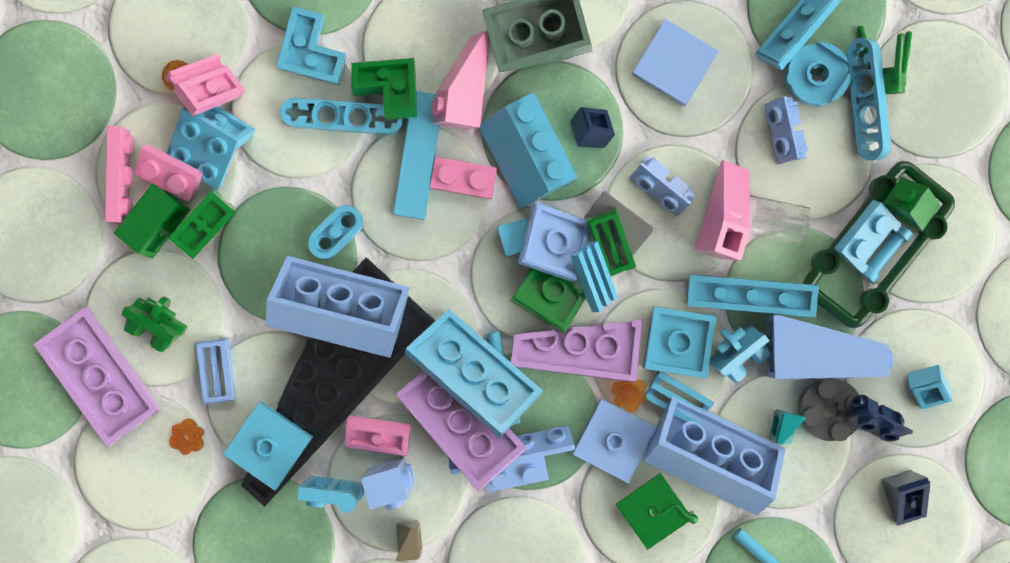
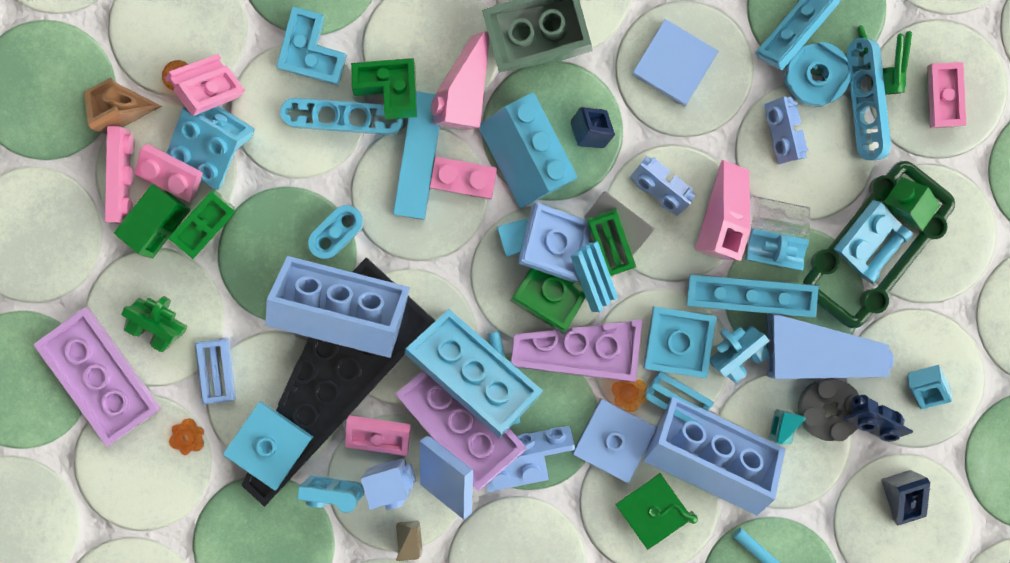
(114, 106): none -> medium nougat slope
(446, 477): none -> light blue tile
(776, 249): none -> medium azure hips
(946, 95): none -> bright pink plate

